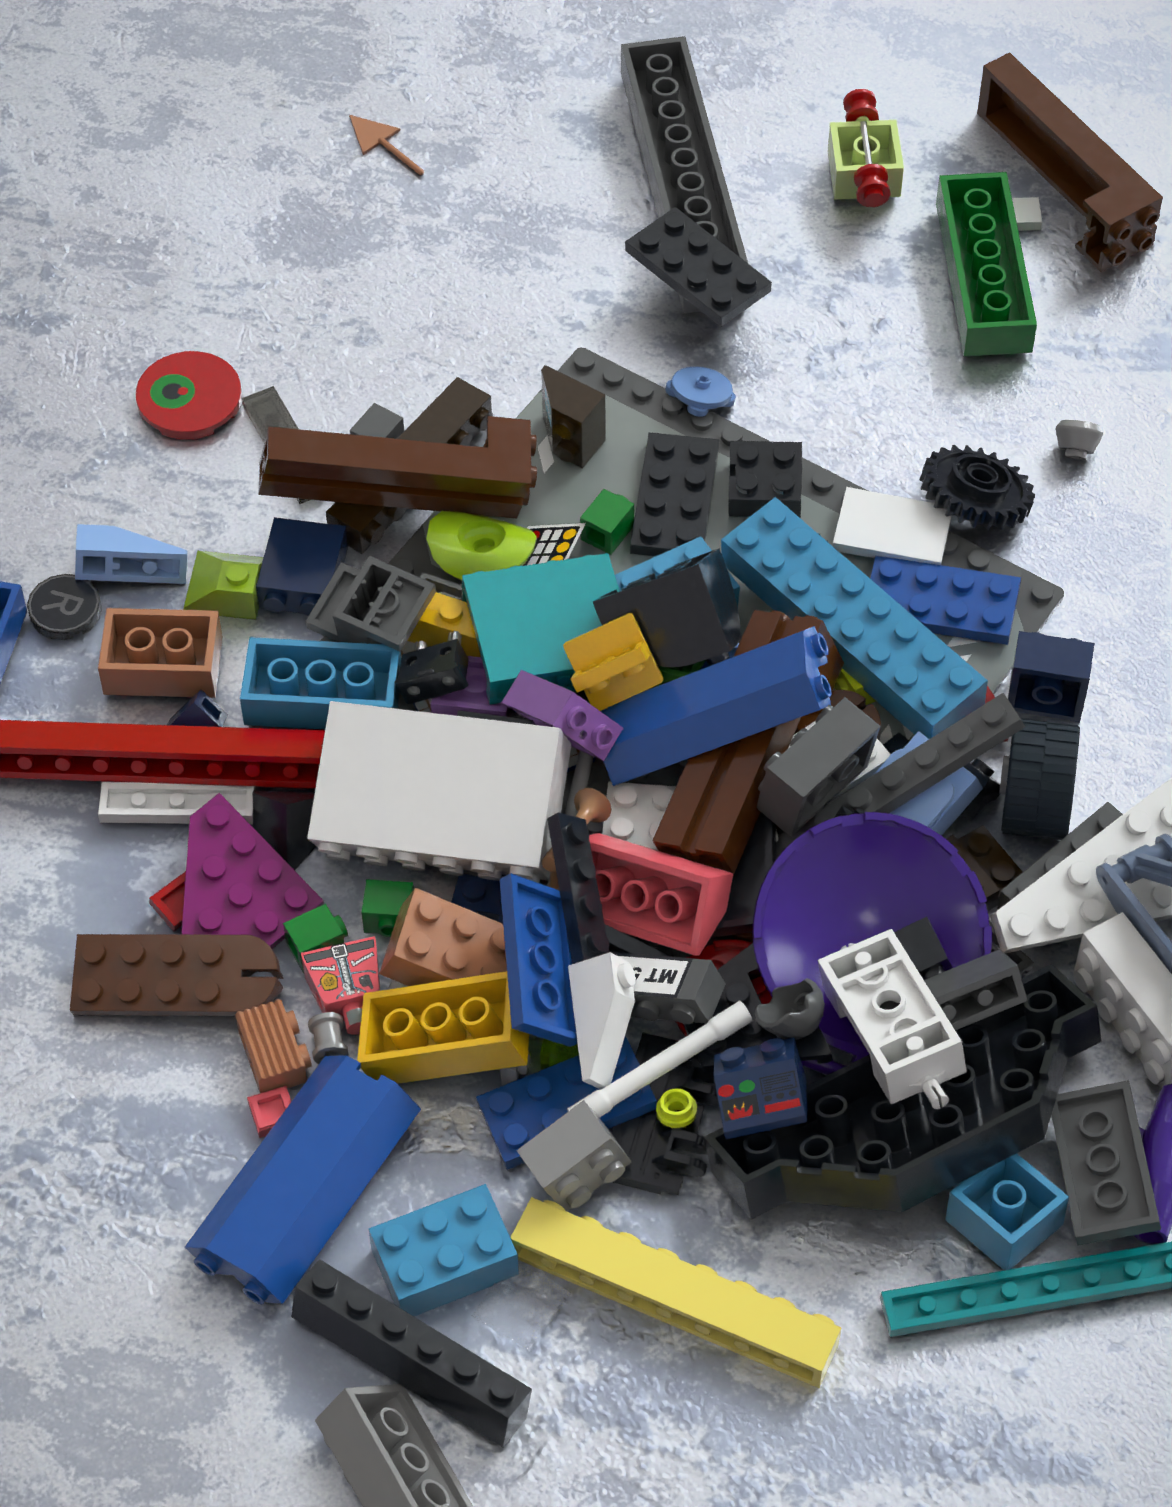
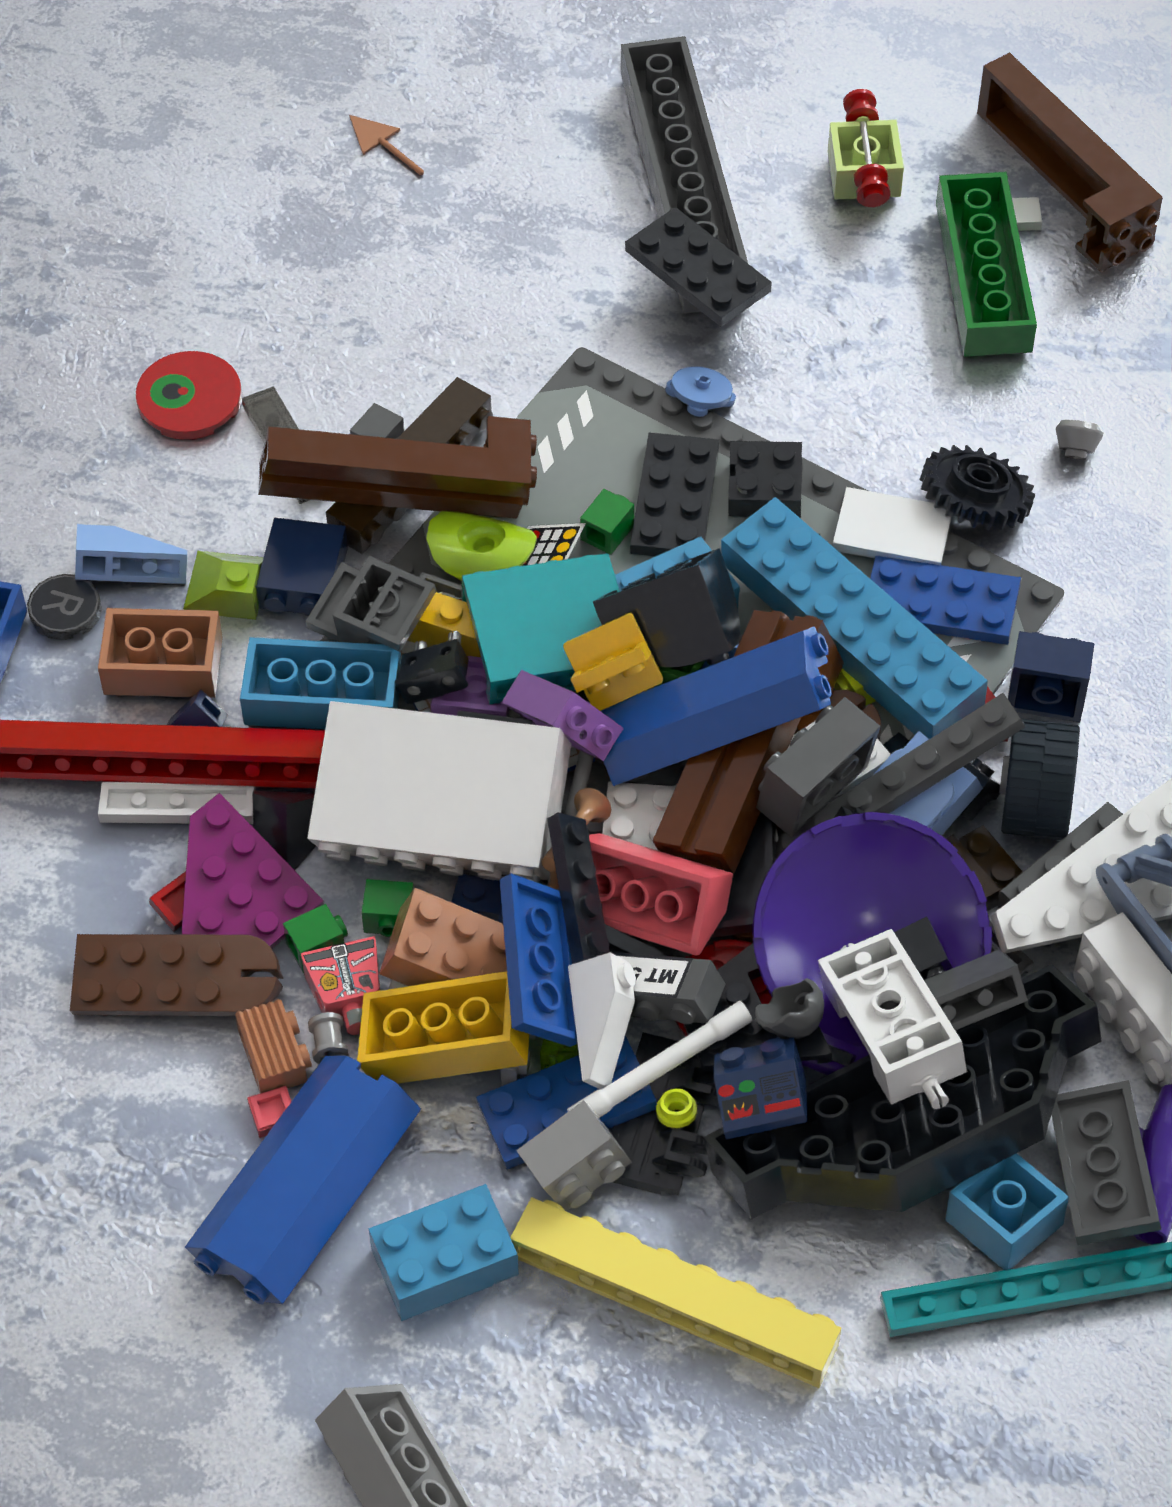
(411, 1353): black brick -> none
(572, 417): dark brown slope -> none

